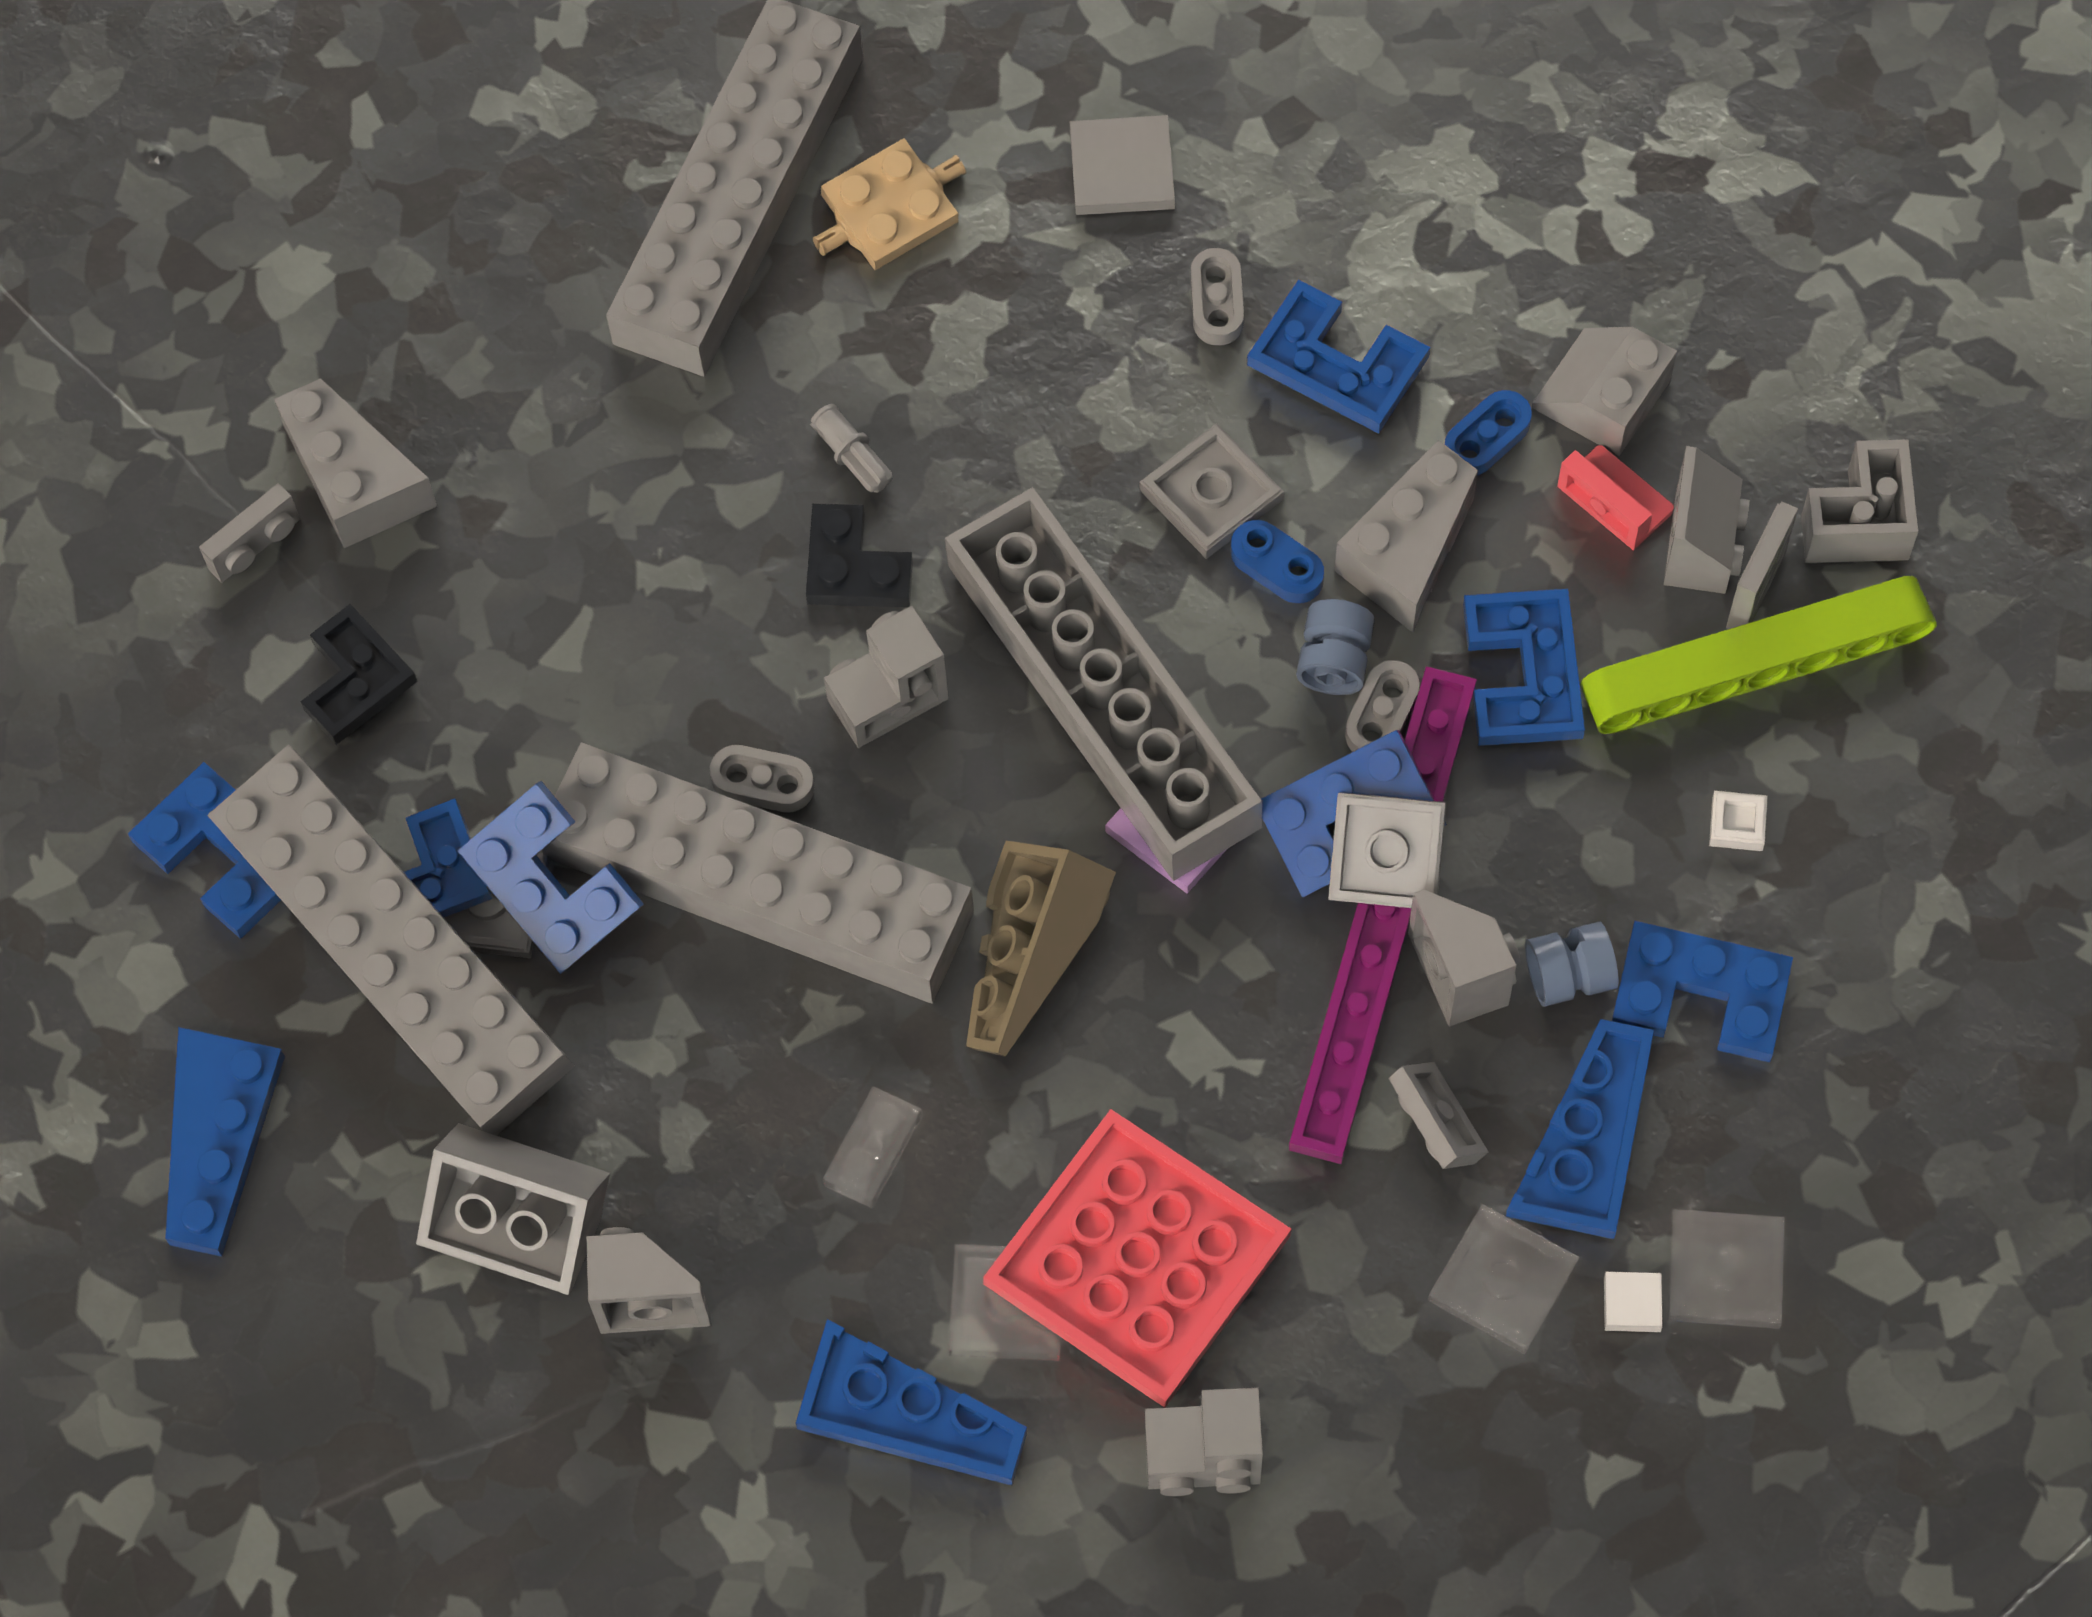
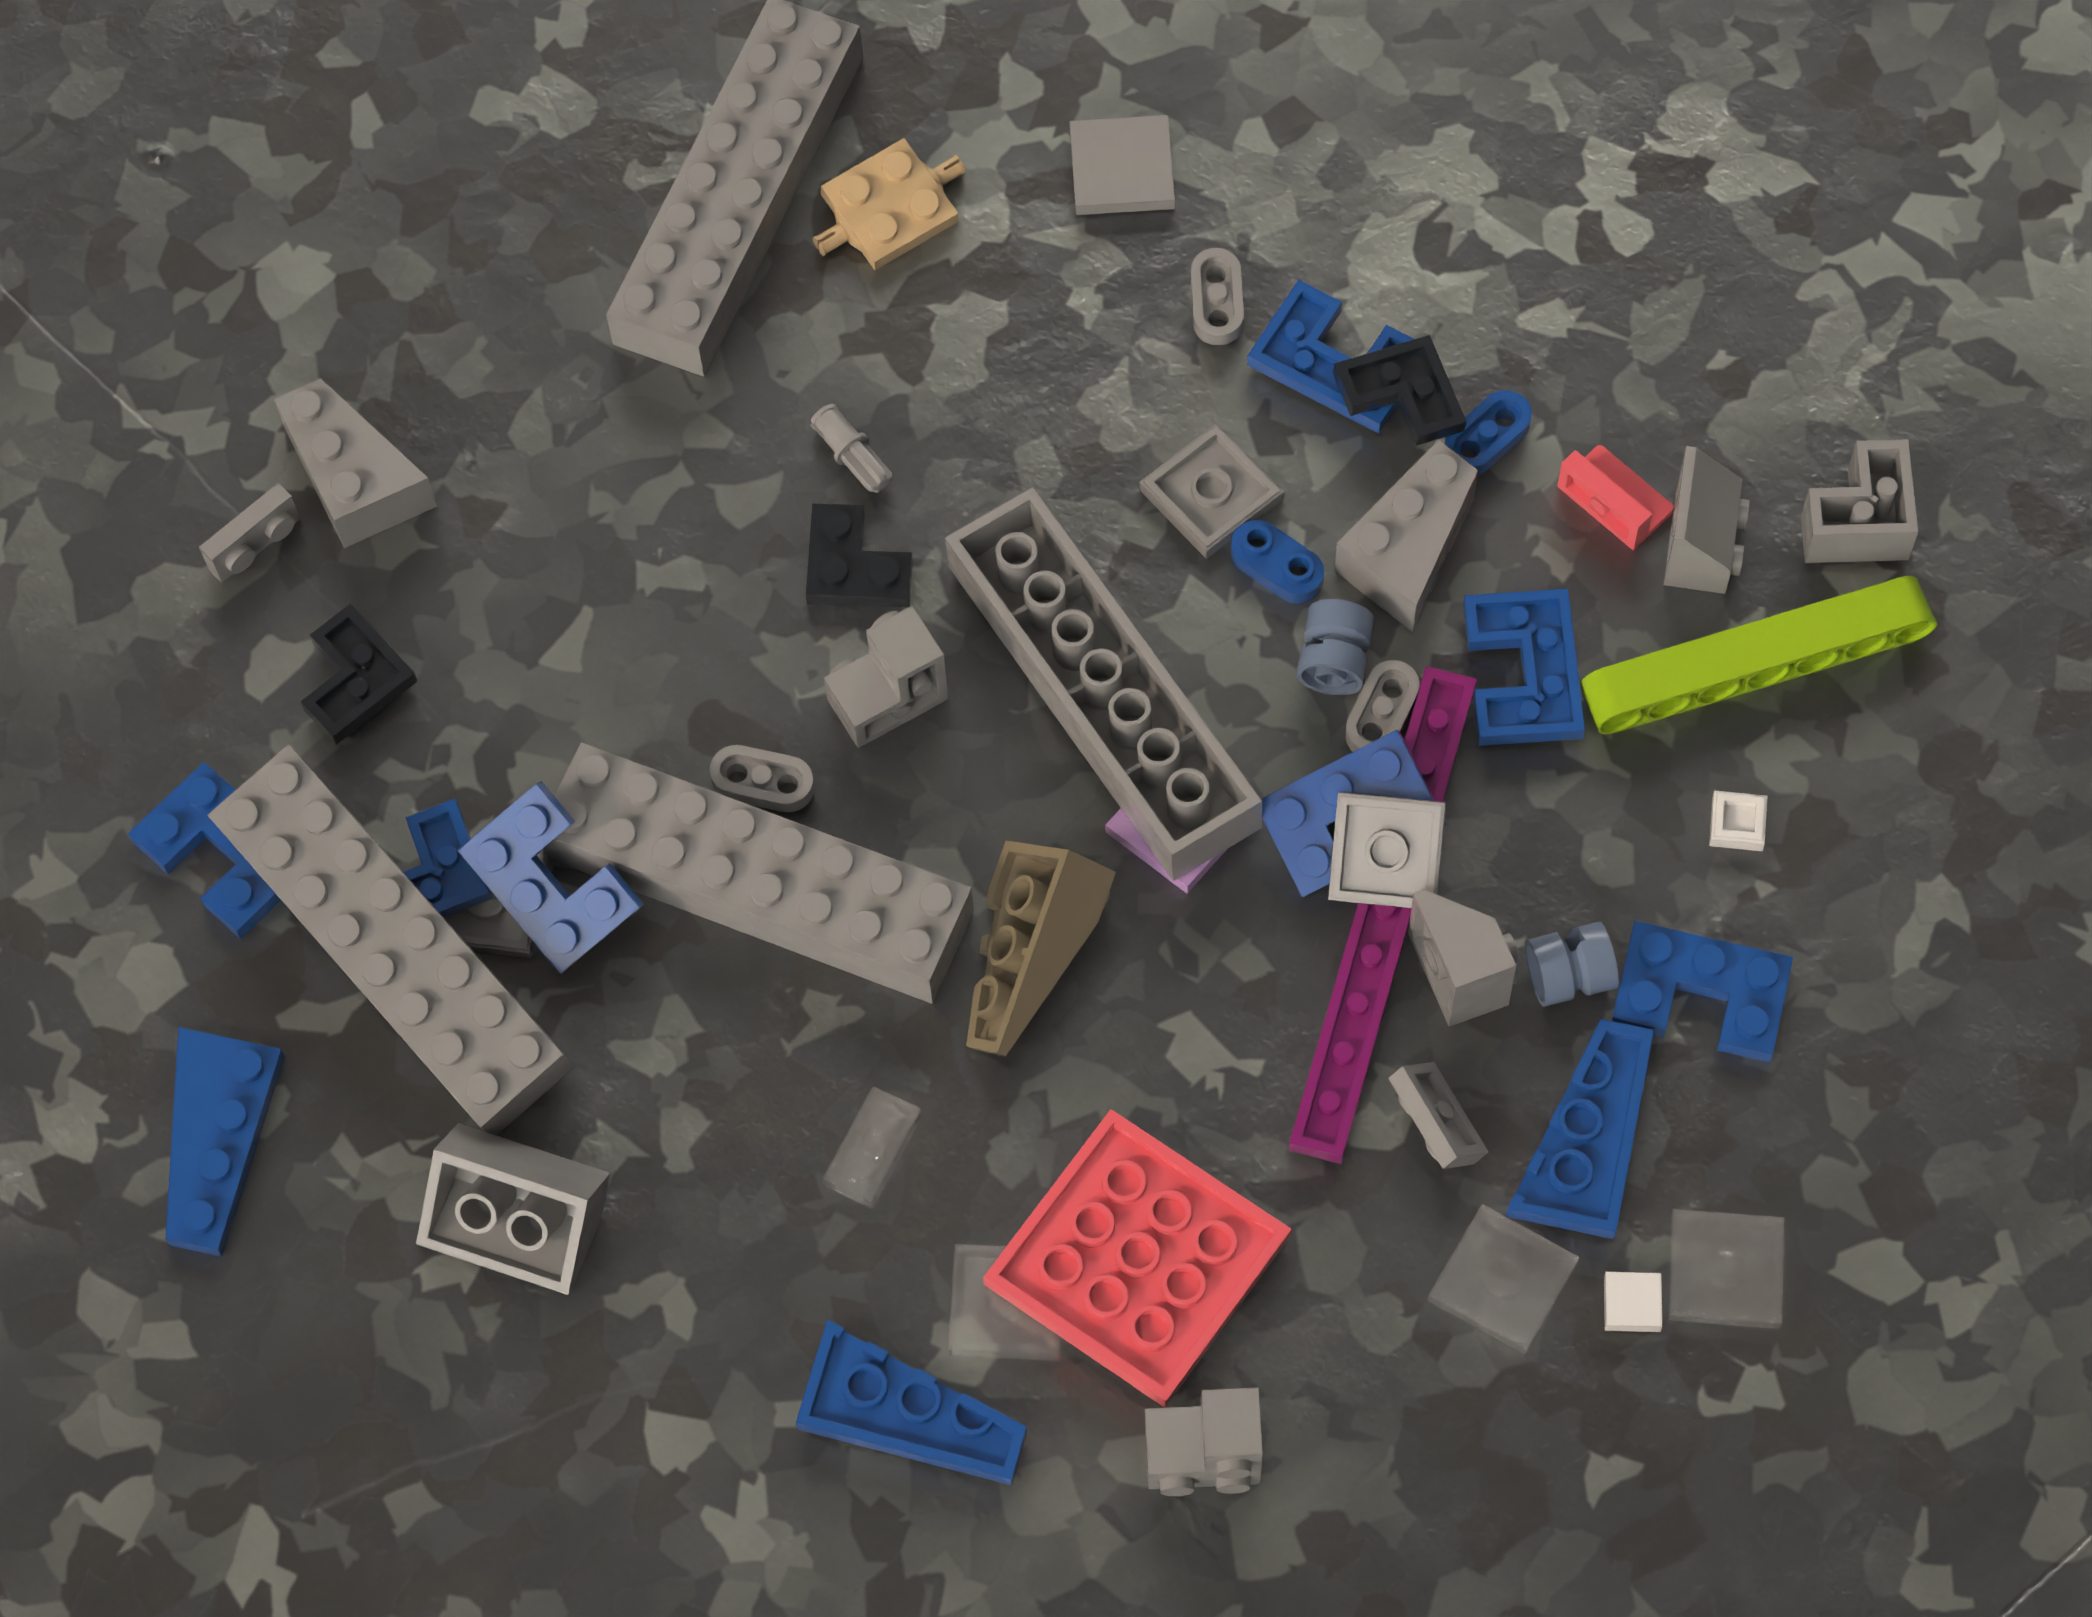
(640, 1285): light grey slope -> none
(1406, 375): none -> black plate
(1607, 384): light grey slope -> none
(1762, 566): light grey tile -> none

